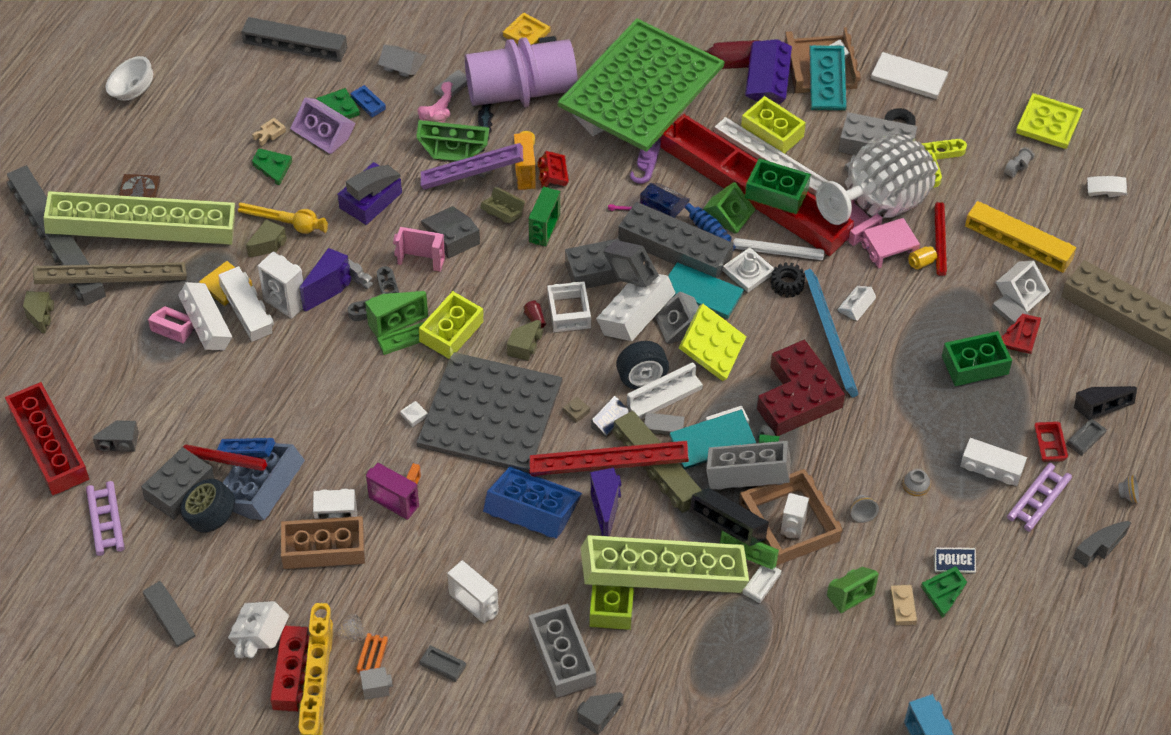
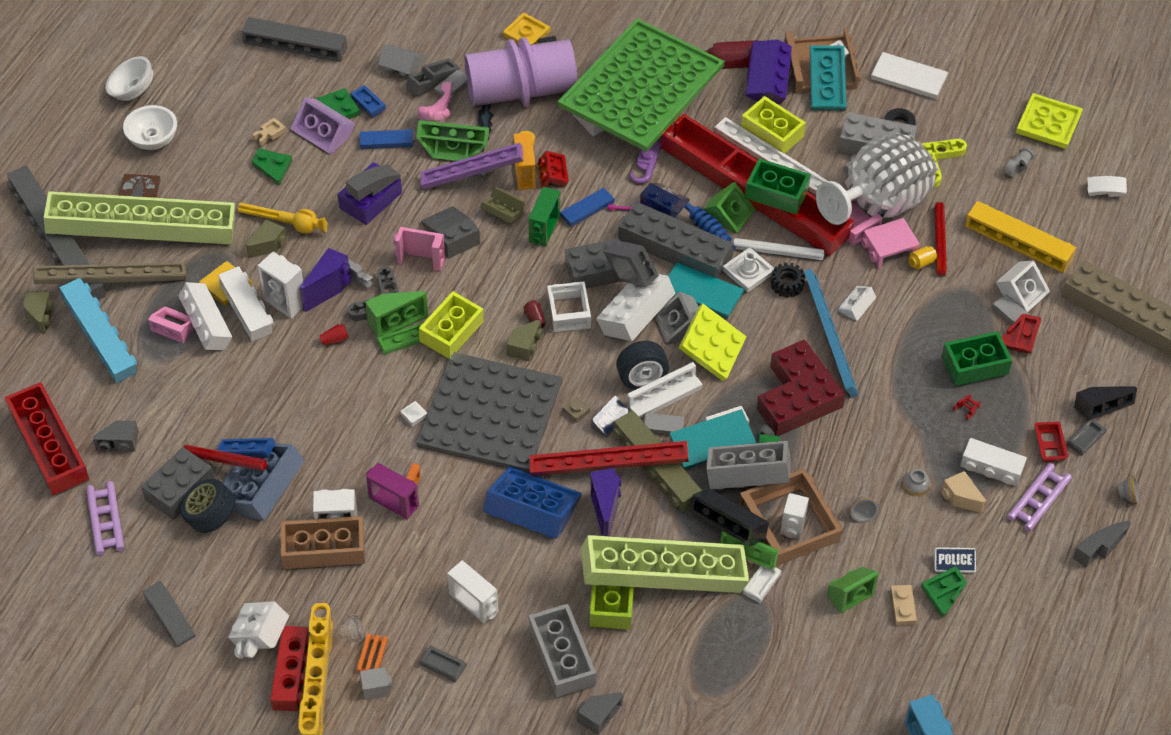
(98, 330): none -> medium azure brick
(150, 127): none -> white hat
(334, 335): none -> red cone
(386, 139): none -> blue tile
(430, 76): none -> dark grey slope
(587, 207): none -> blue tile
(962, 402): none -> red piece
(963, 493): none -> tan slope

